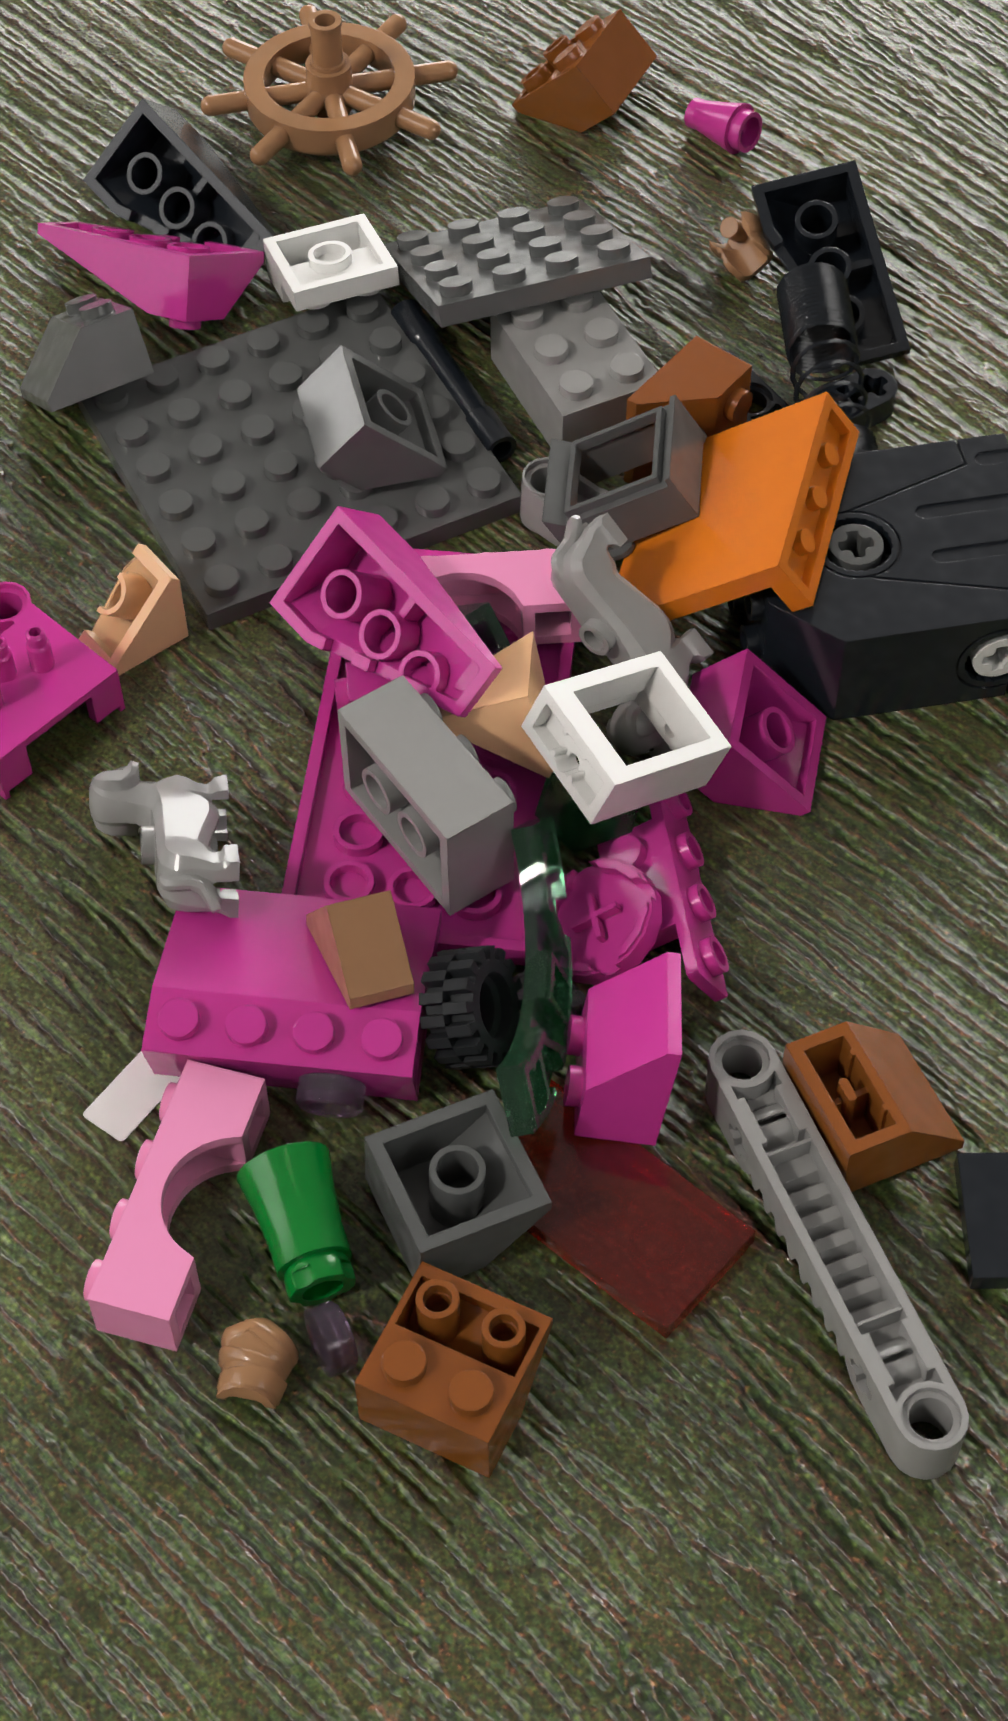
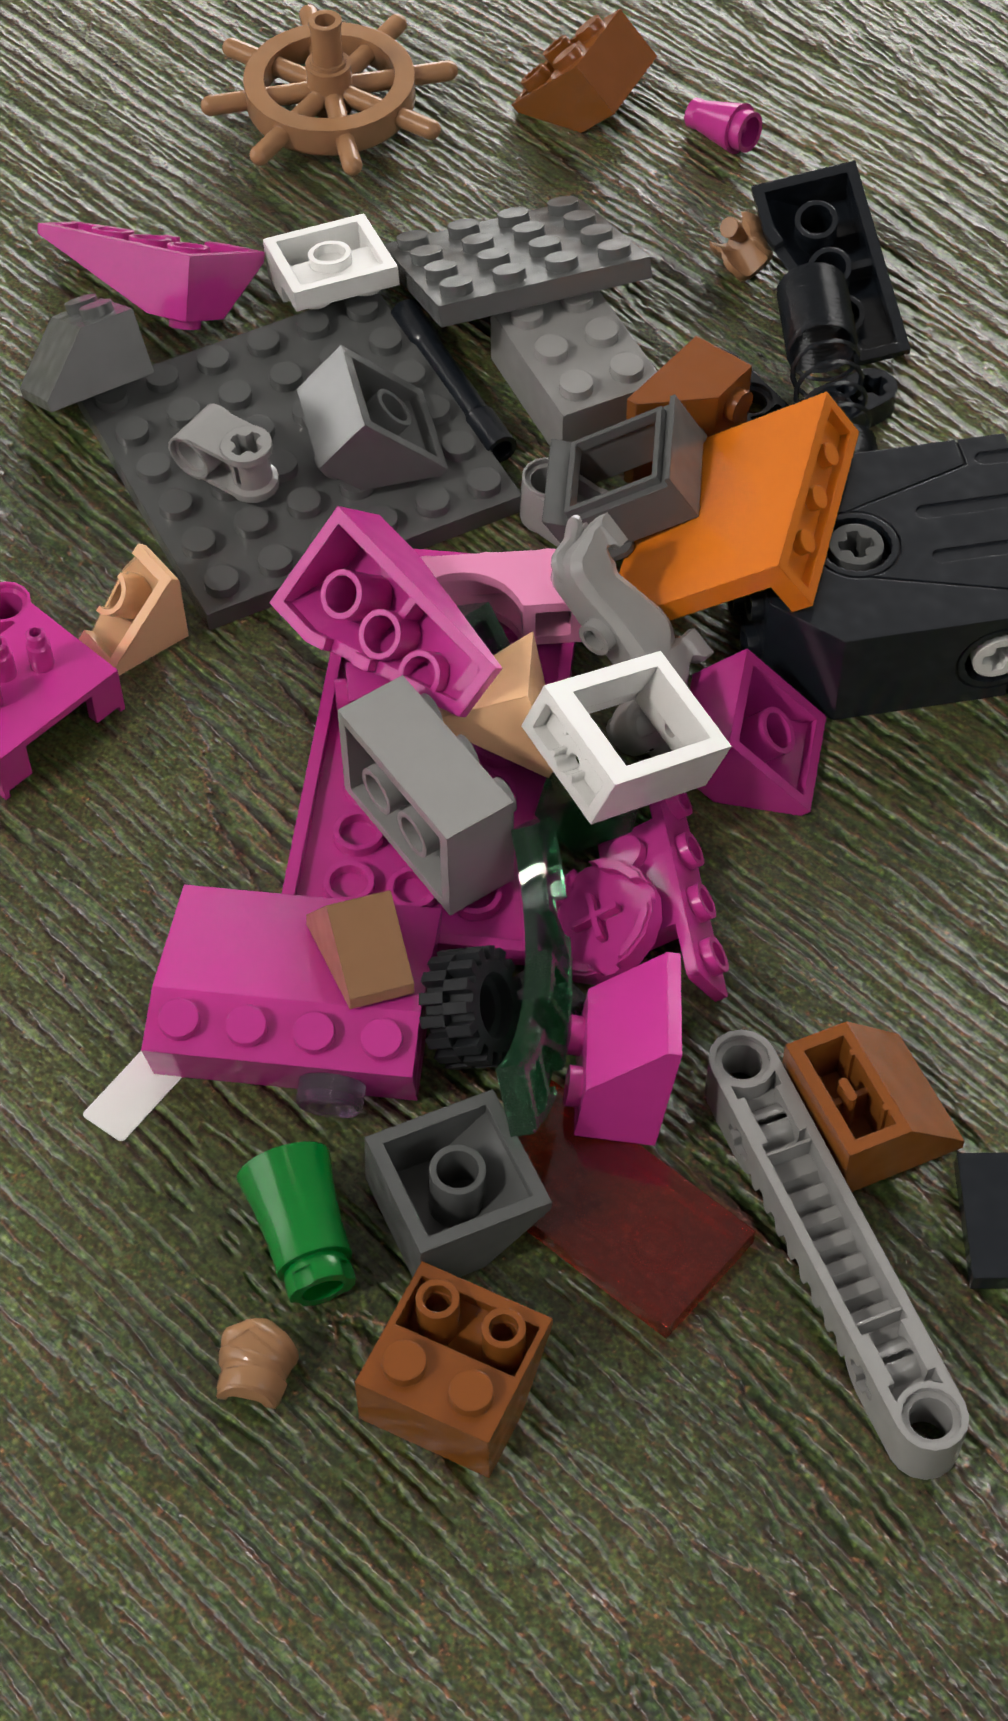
(174, 182): black wedge -> none
(176, 834): light grey animal -> none
(205, 1130): bright pink arch -> none
(227, 454): none -> light grey piece
(331, 1338): tile -> none

